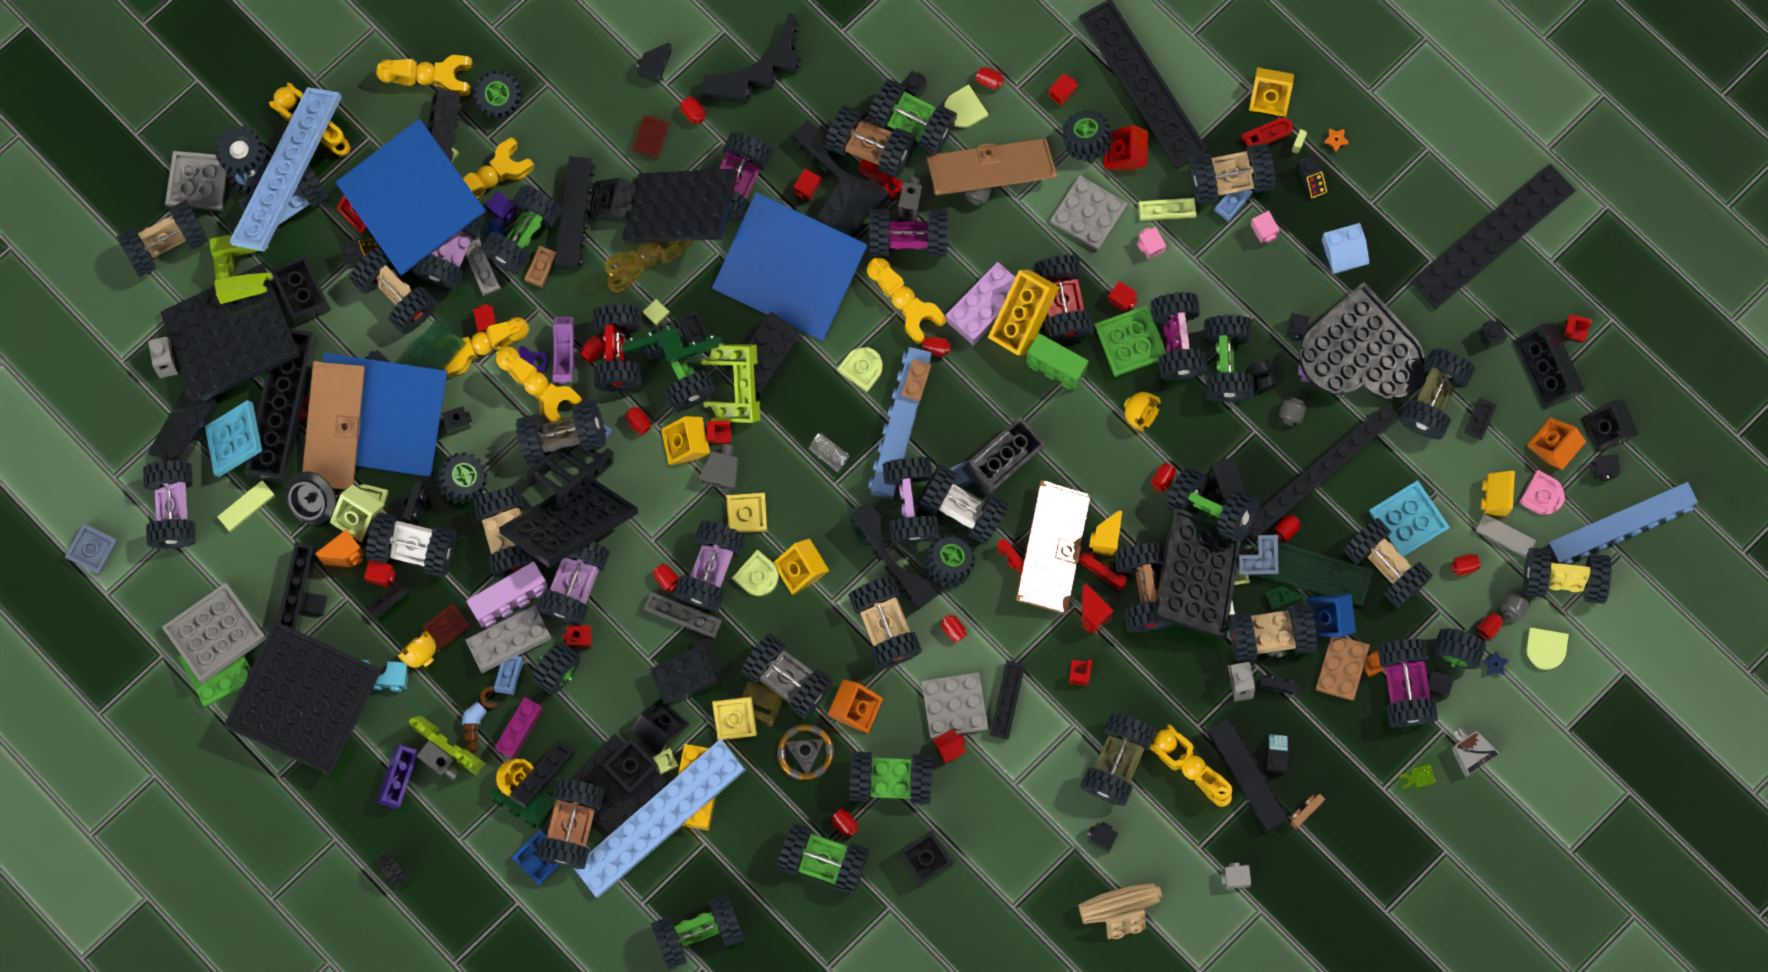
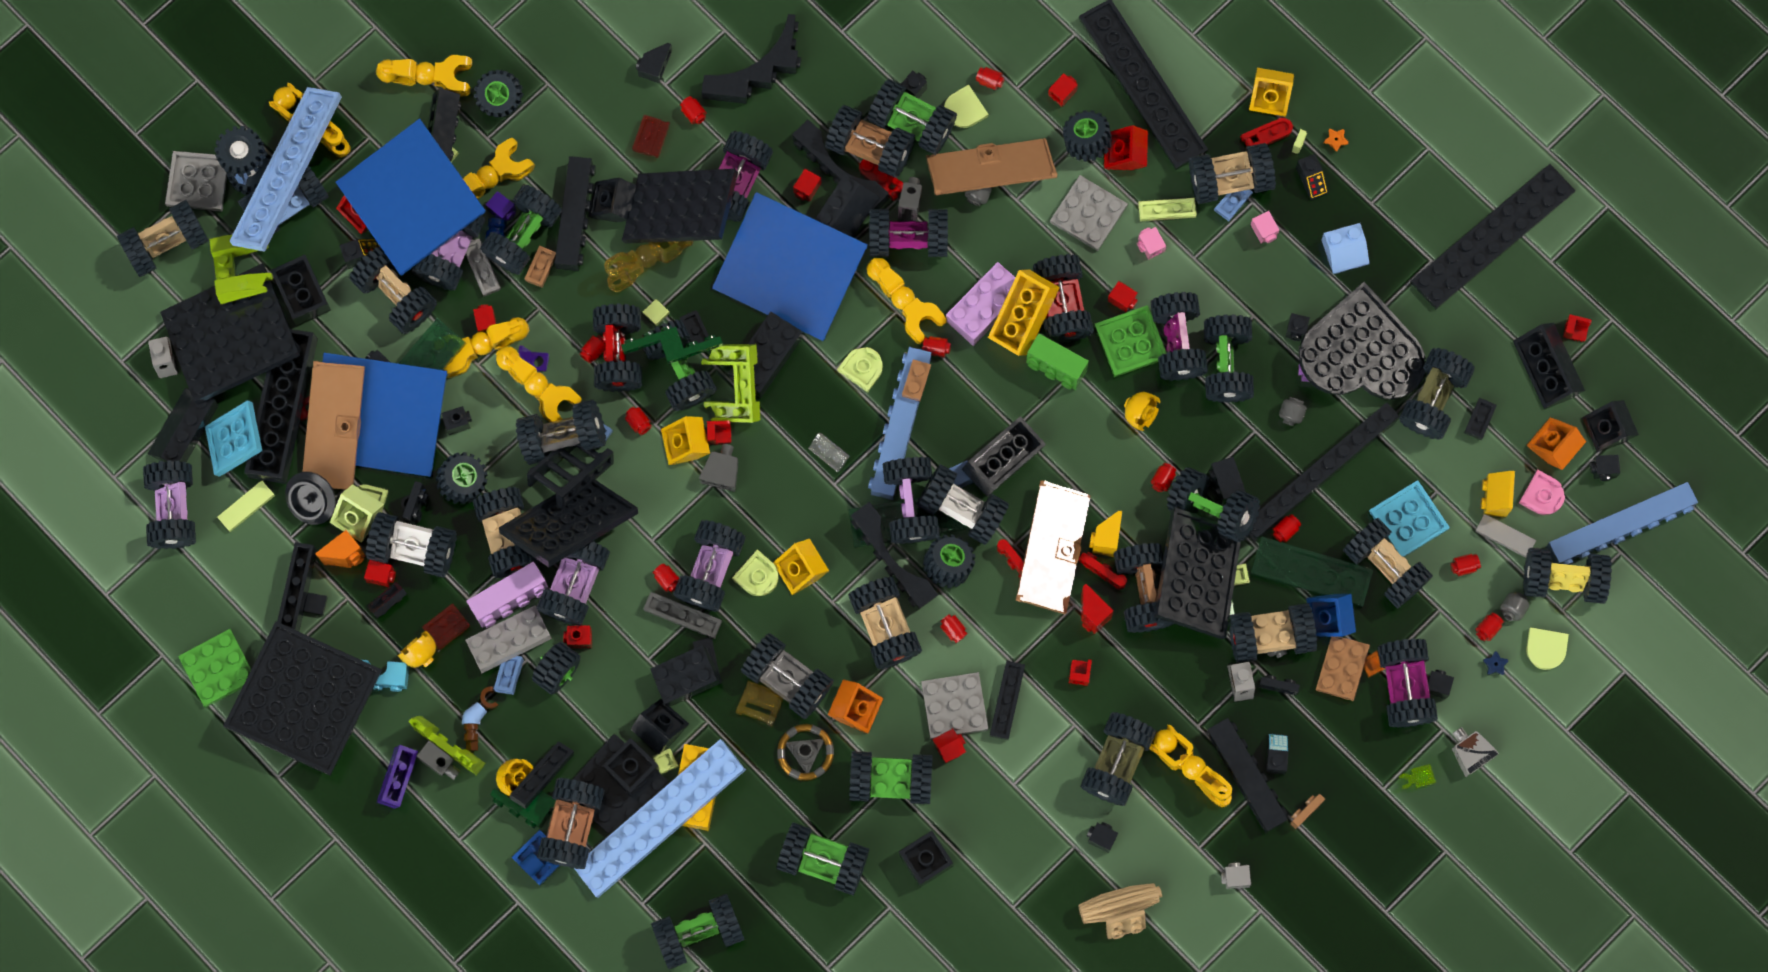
(91, 549): sand blue plate -> none
(214, 633): light grey plate -> none
(392, 869): black tyre -> none
(519, 728): magenta brick -> none
(563, 349): medium lavender arch -> none
(734, 718): light yellow tile -> none
(747, 512): light yellow tile -> none
(845, 823): red brick -> none
(1259, 370): black wheel -> none
(1265, 561): sand blue plate -> none
(1281, 597): dark green tile -> none
(1459, 648): black wheel -> none
(1492, 333): black brick -> none

